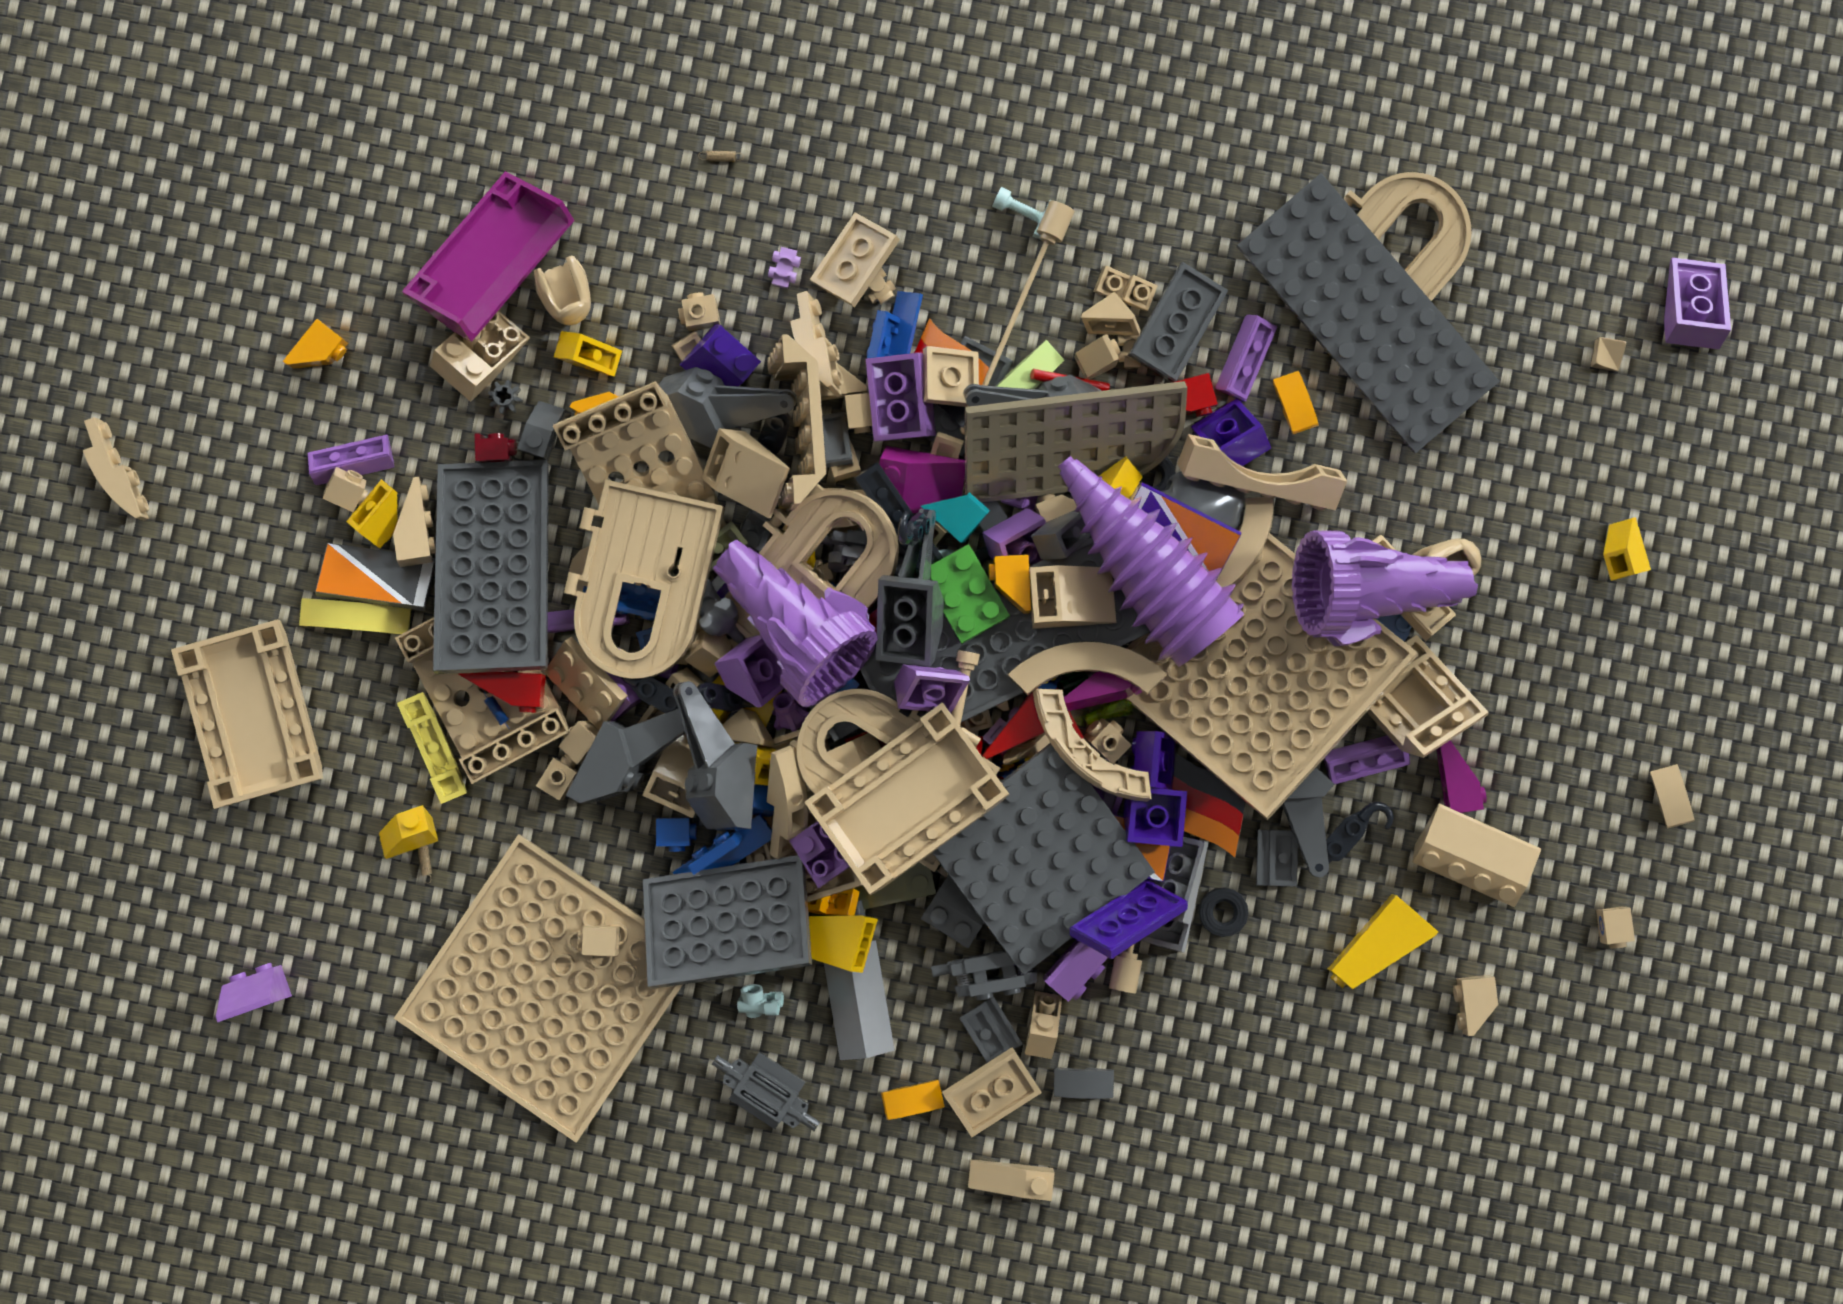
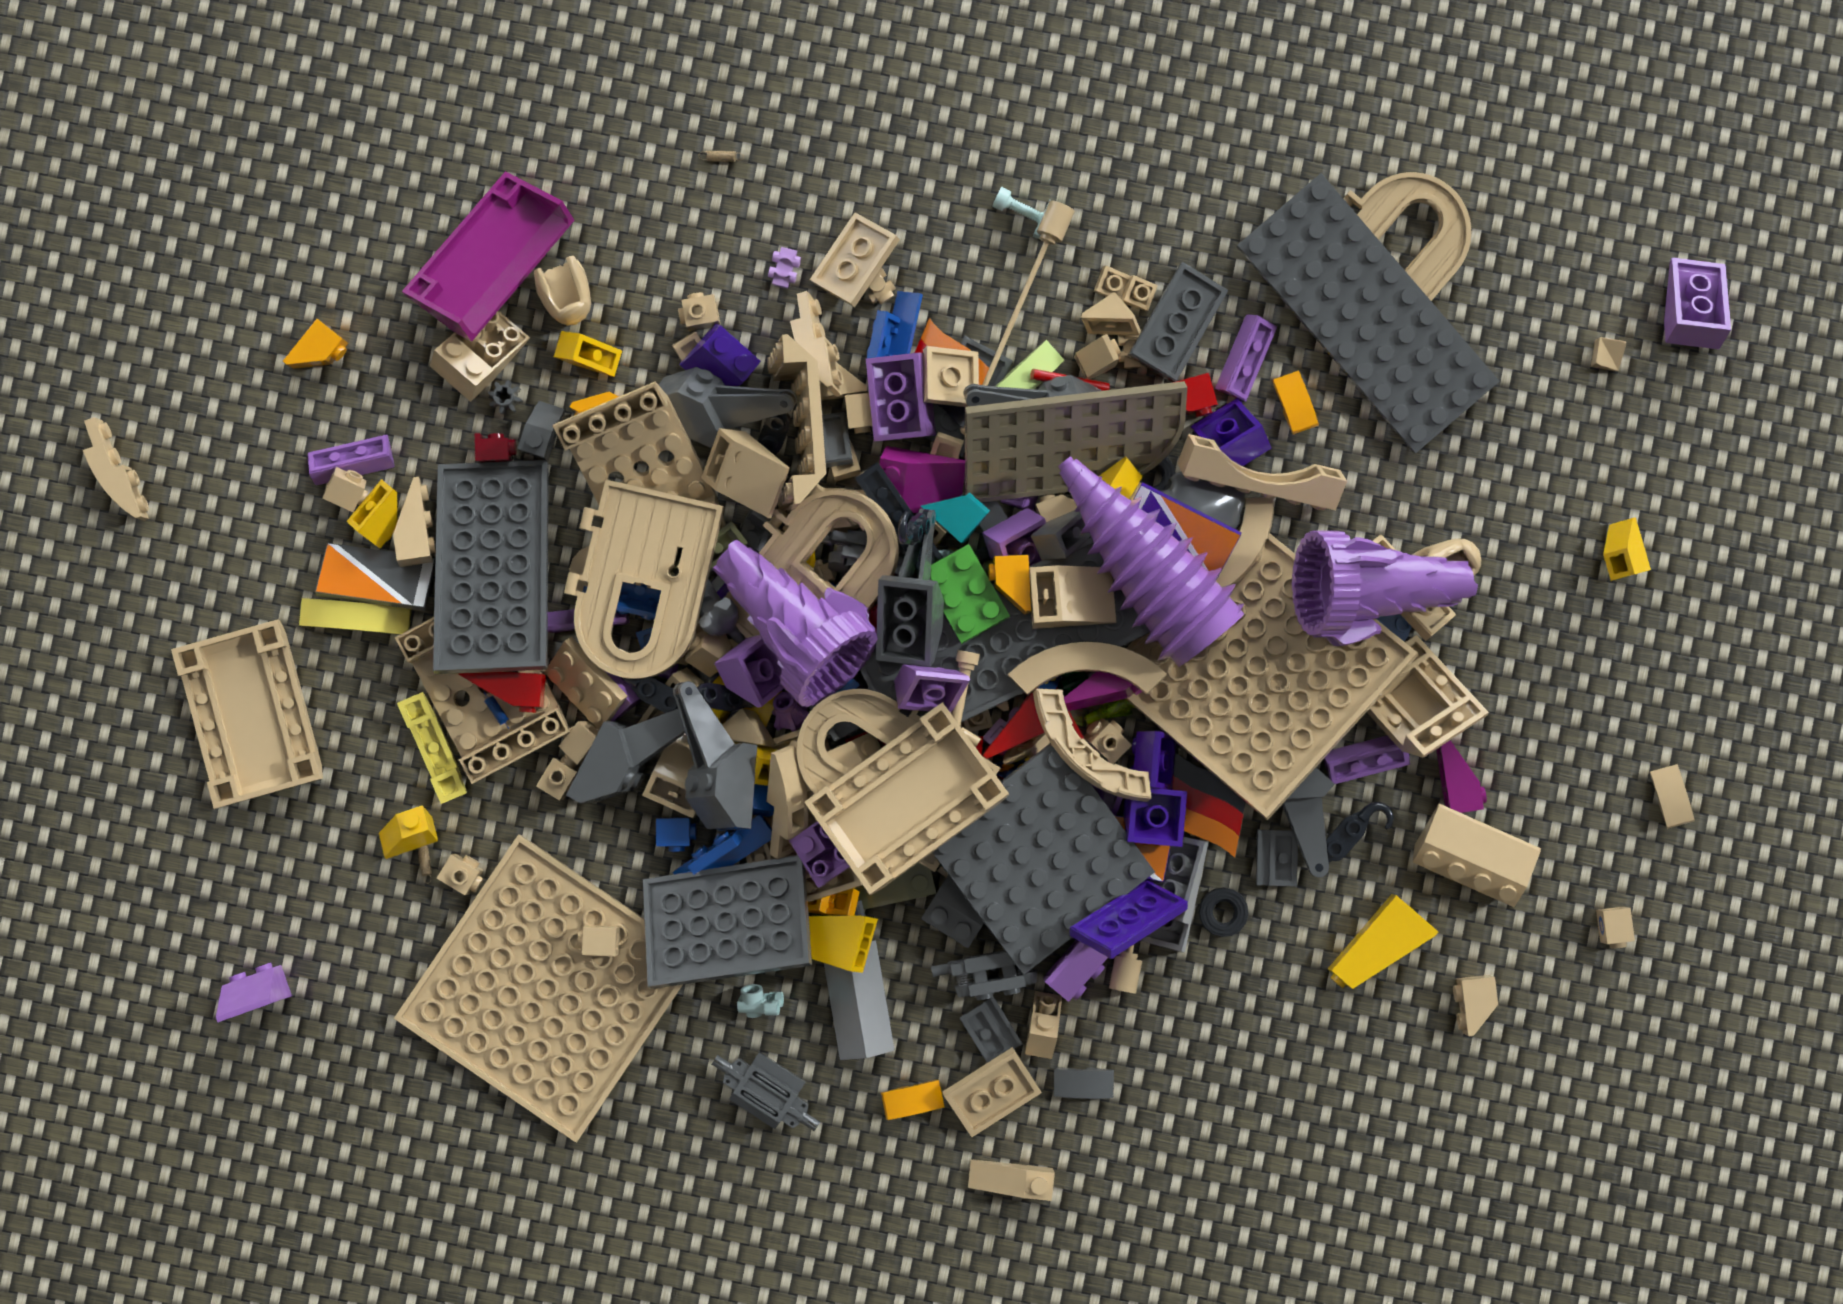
(461, 874): none -> tan brick

